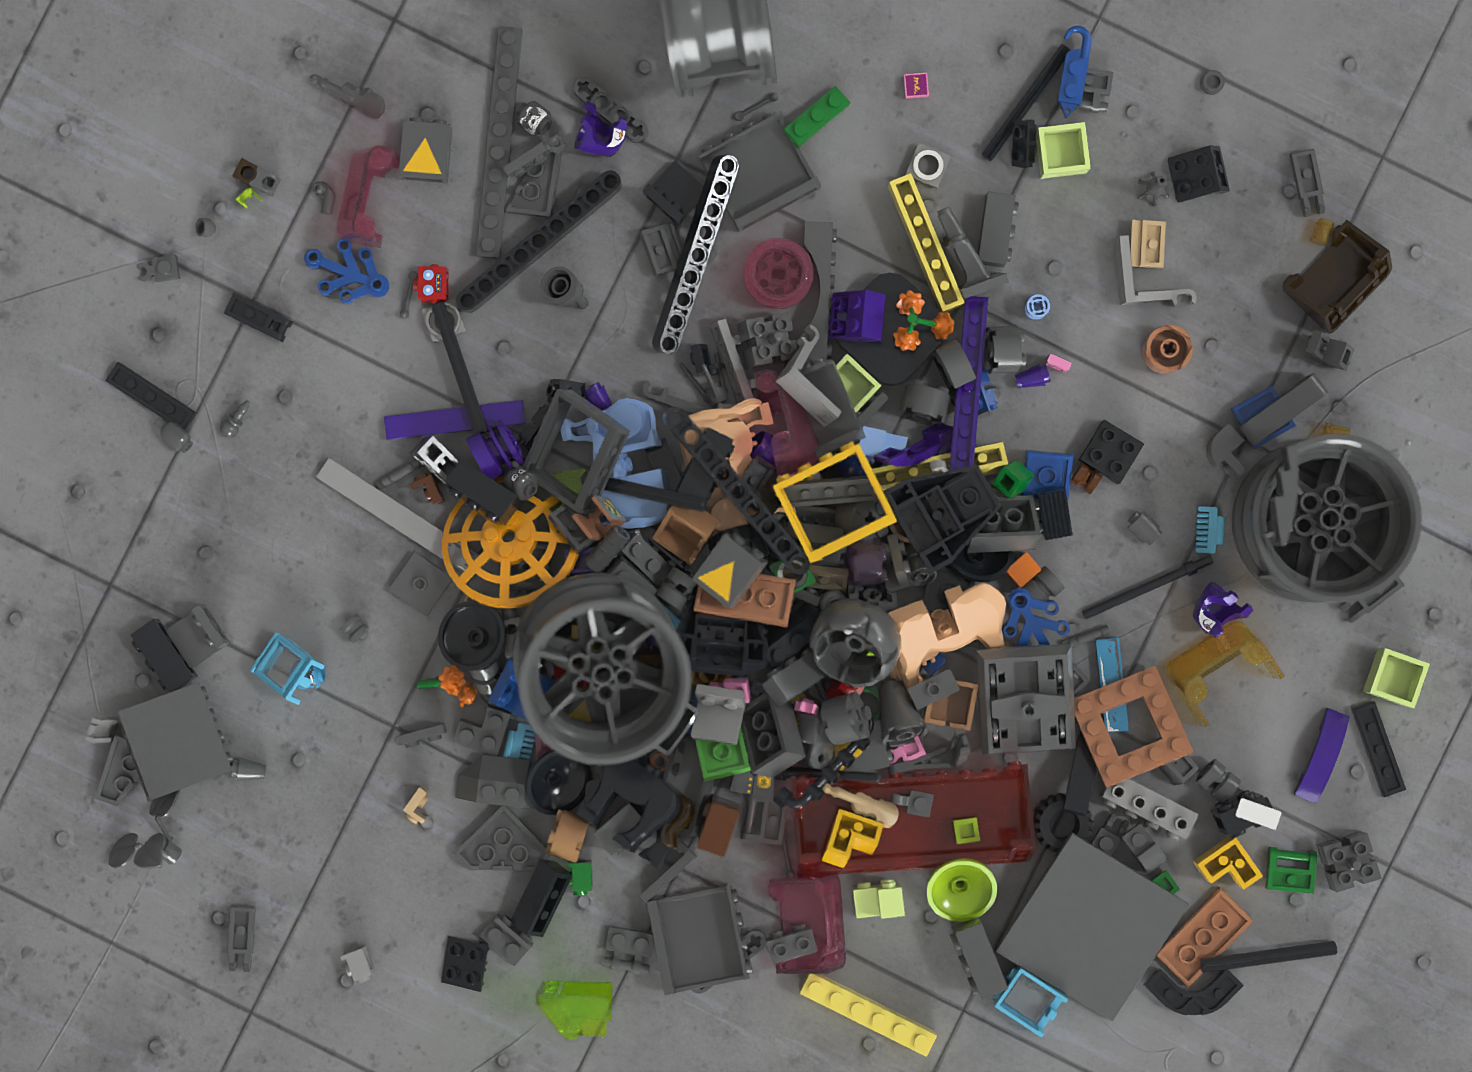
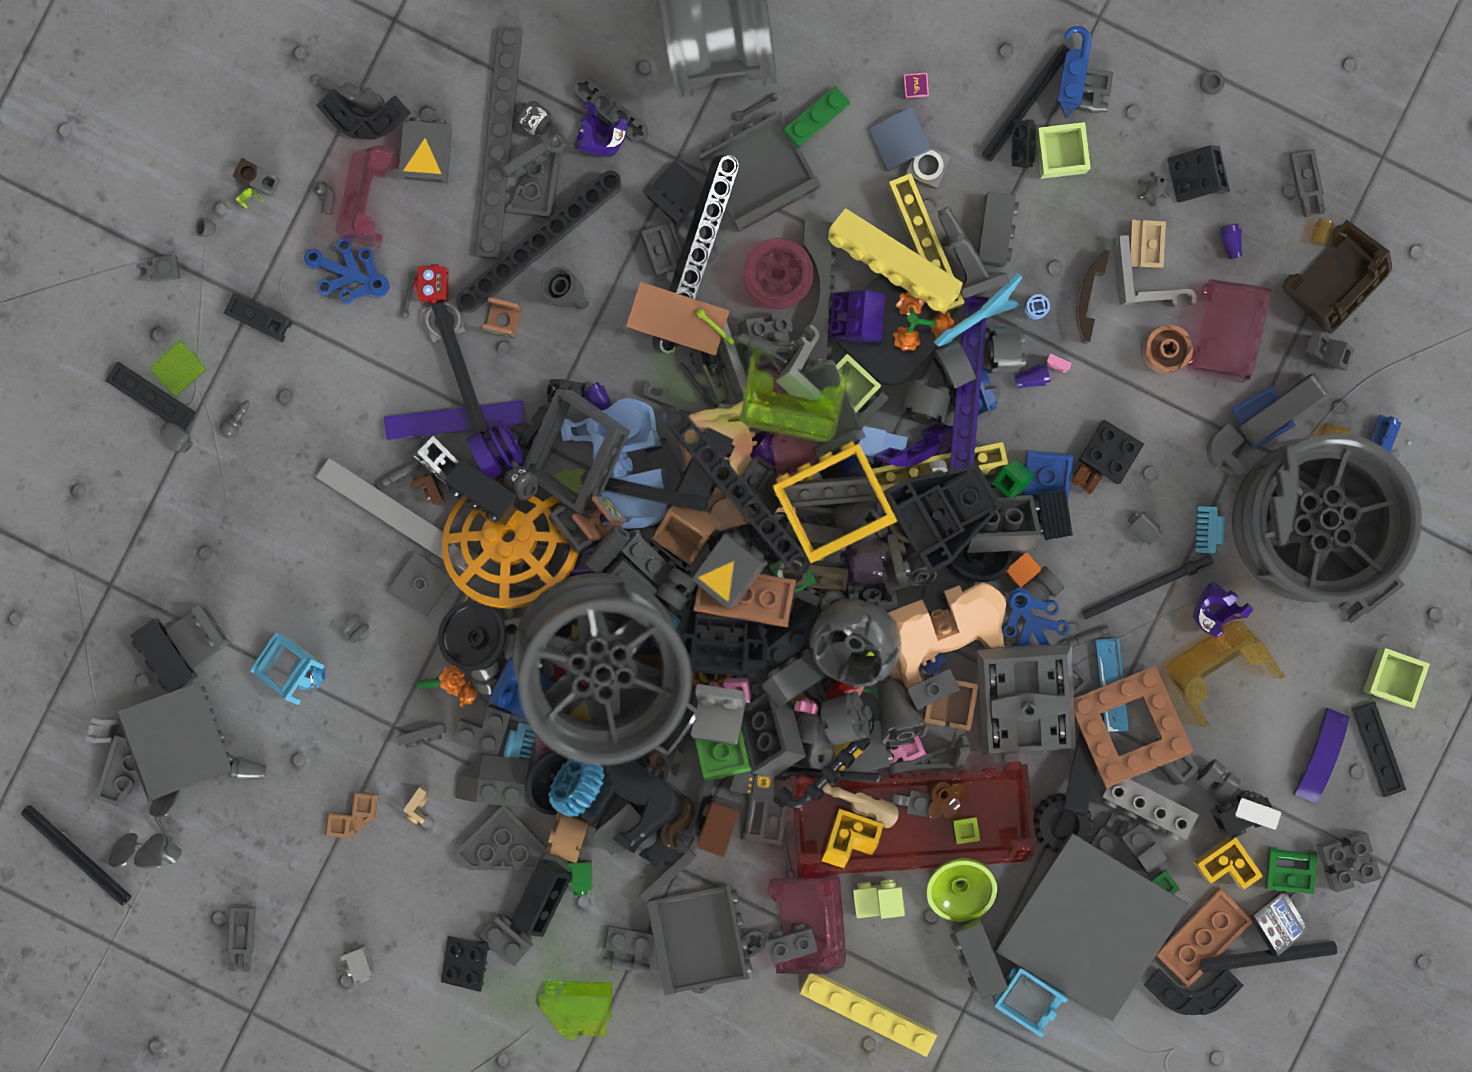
(76, 855): none -> black axle
(178, 368): none -> clear neon green piece
(347, 825): none -> medium nougat tile
(360, 125): none -> black plate
(499, 307): none -> nougat piece
(575, 787): none -> dark azure gear
(675, 318): none -> nougat tile
(700, 313): none -> lime hinge
(768, 349): none -> dark grey piece
(790, 413): none -> clear neon green windscreen
(894, 261): none -> light yellow brick
(900, 139): none -> sand blue slope
(948, 802): none -> reddish brown plate
(997, 304): none -> medium azure piece
(1086, 324): none -> dark brown slope
(1230, 330): none -> clear pink windscreen
(1232, 240): none -> dark purple cone
(1279, 923): none -> tile
(1385, 431): none -> blue hinge

